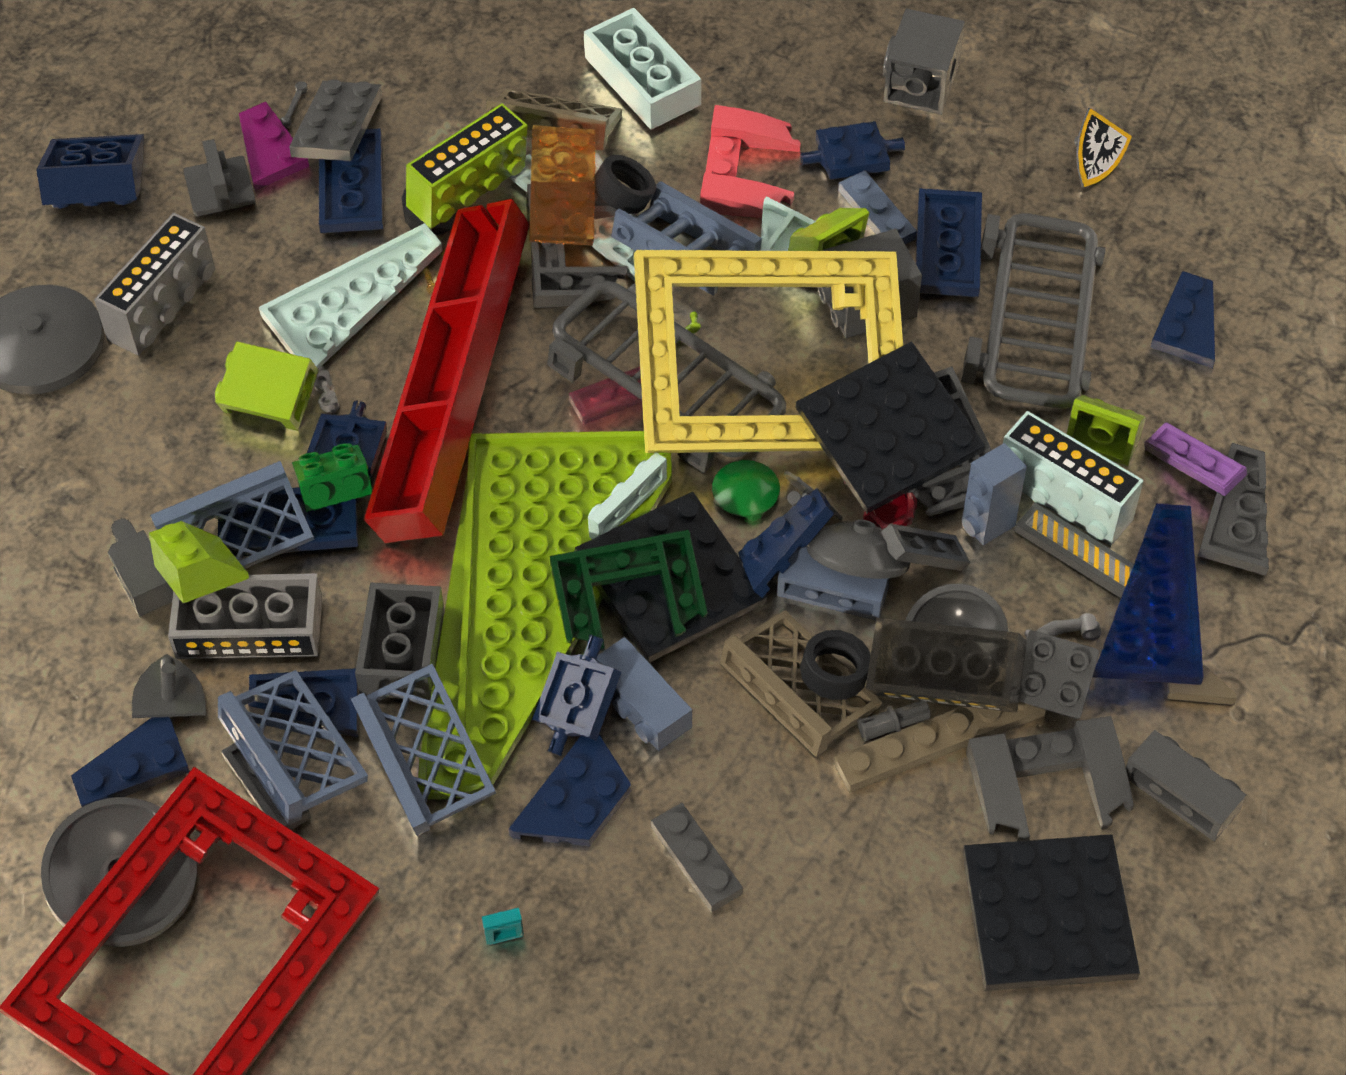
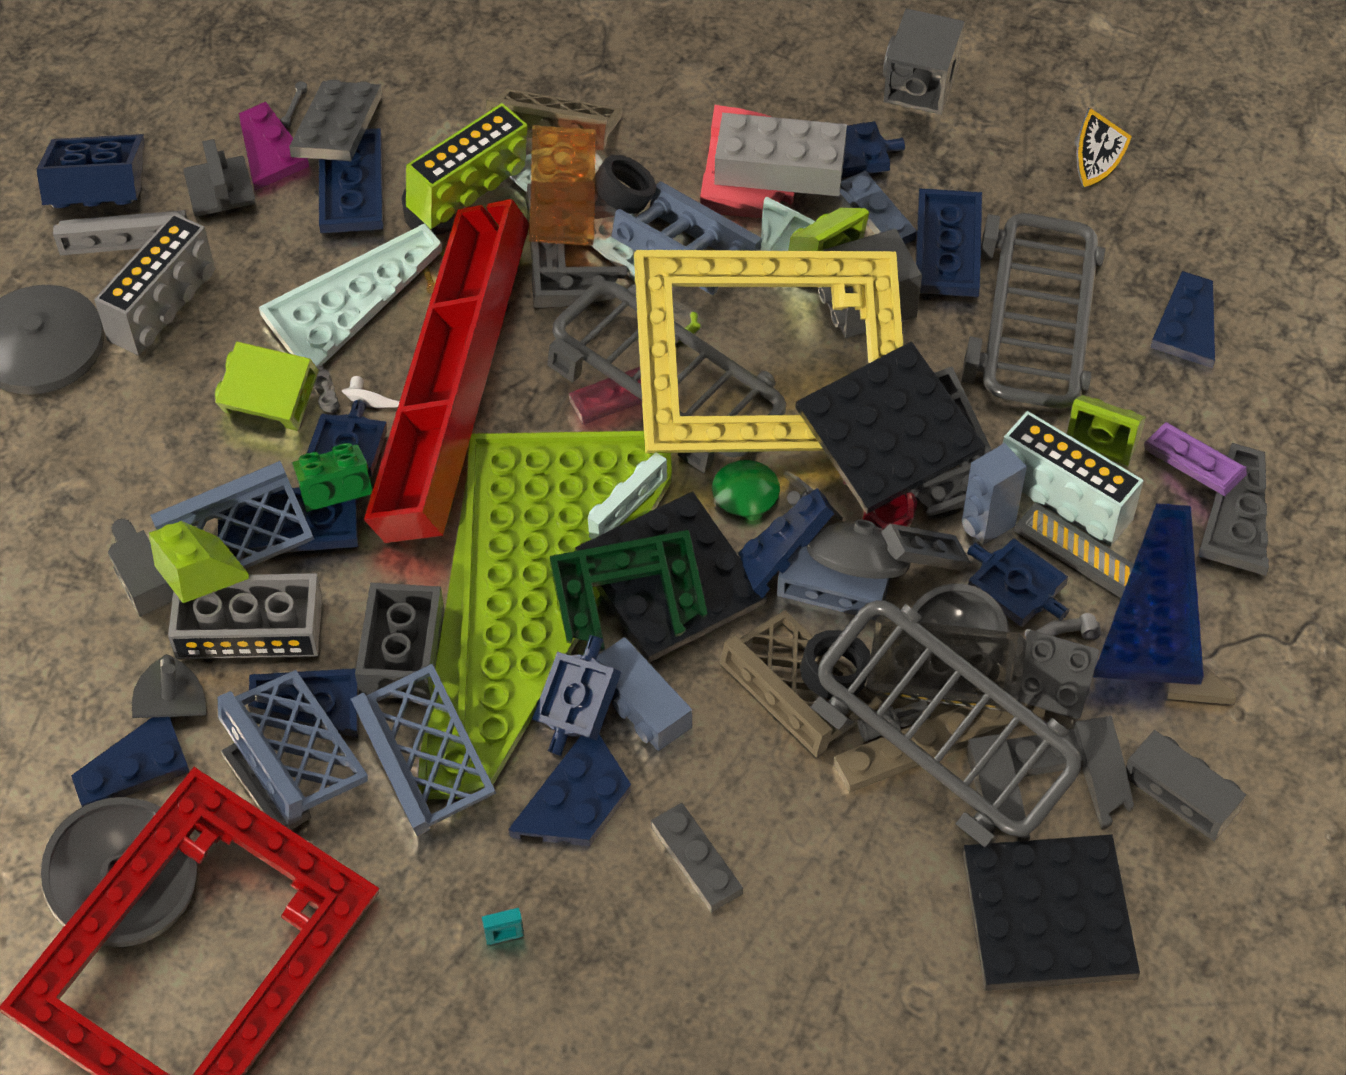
(108, 233): none -> light grey fence
(371, 399): none -> white bar
(642, 68): light aqua brick -> none
(780, 154): none -> light grey brick
(987, 815): none -> dark grey bar
(1019, 581): none -> dark blue plate

